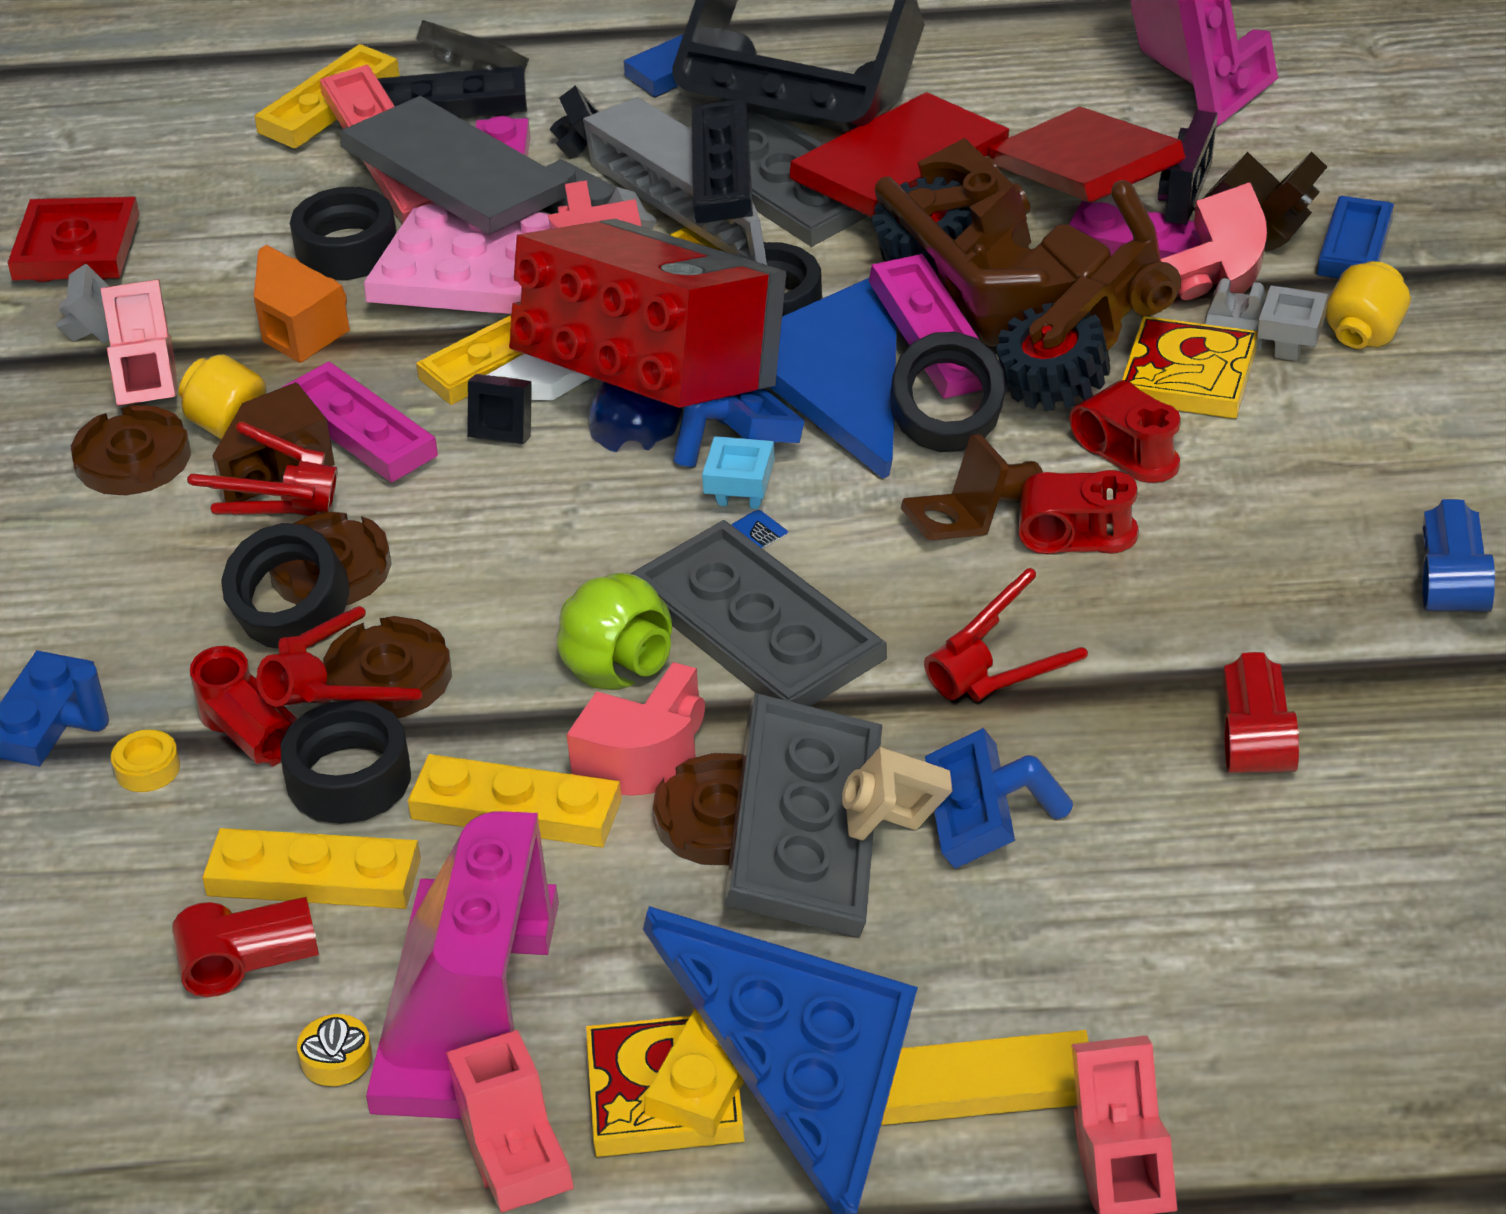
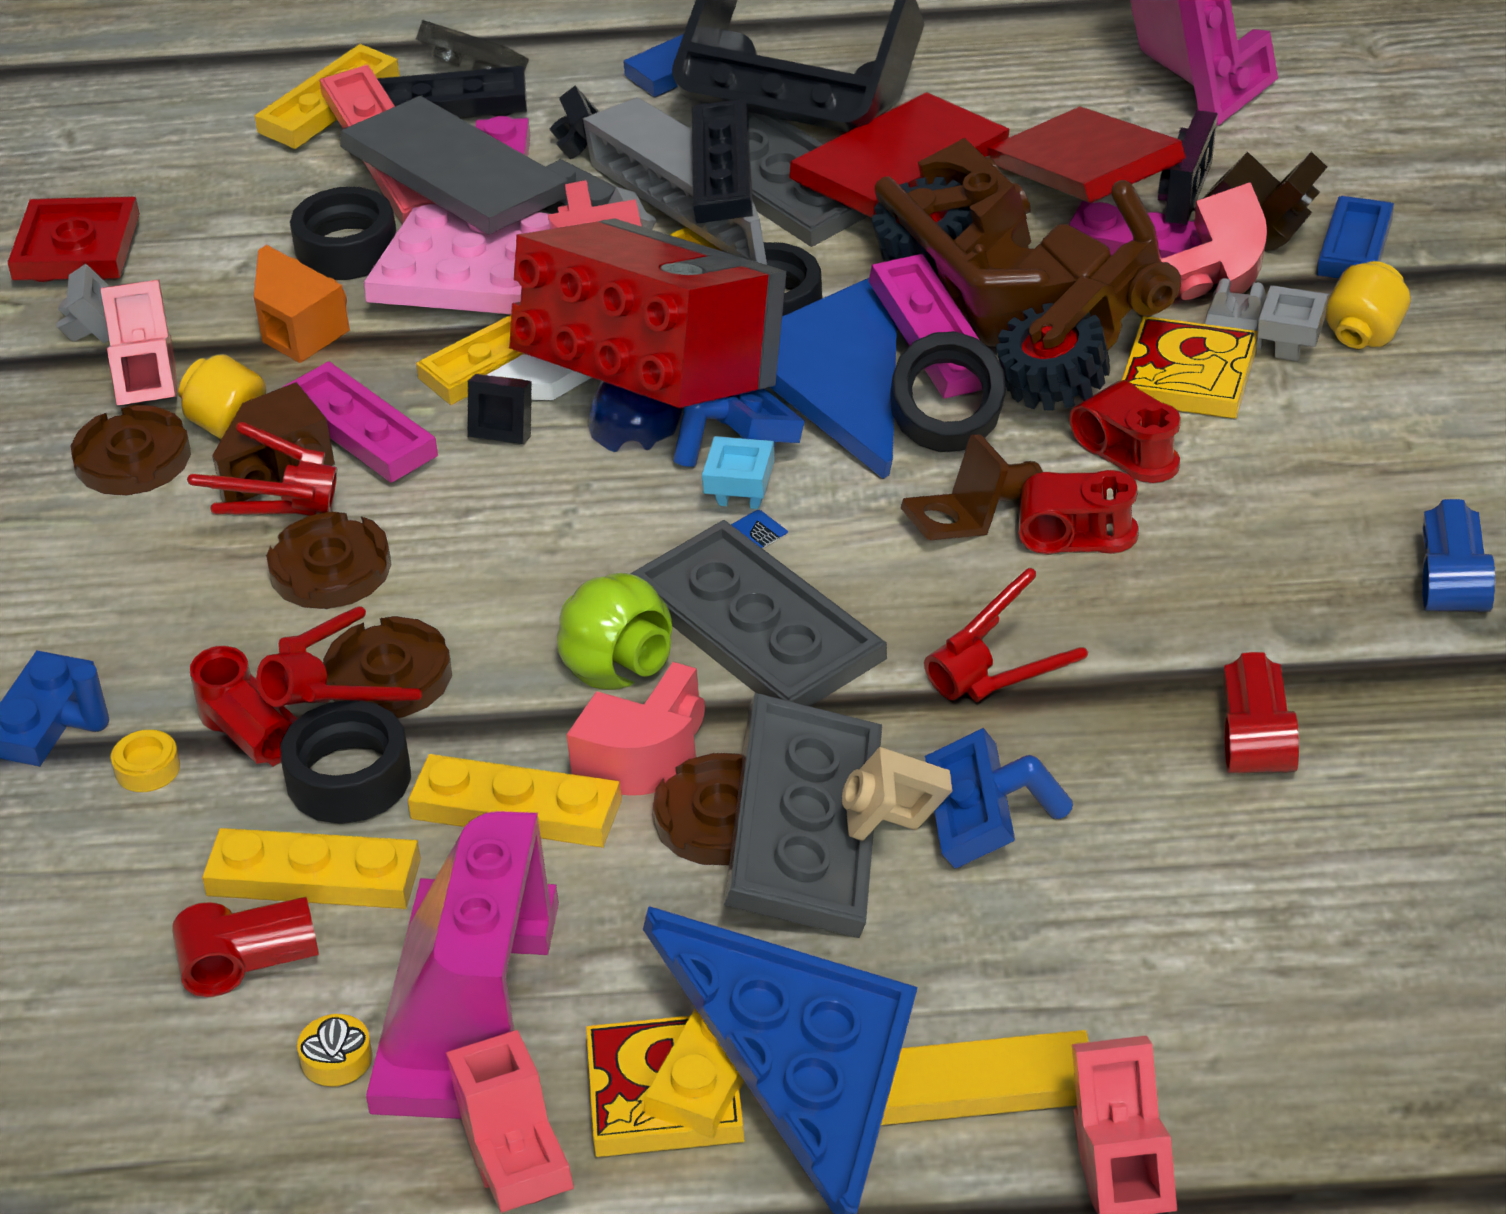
(263, 553): black tyre -> none

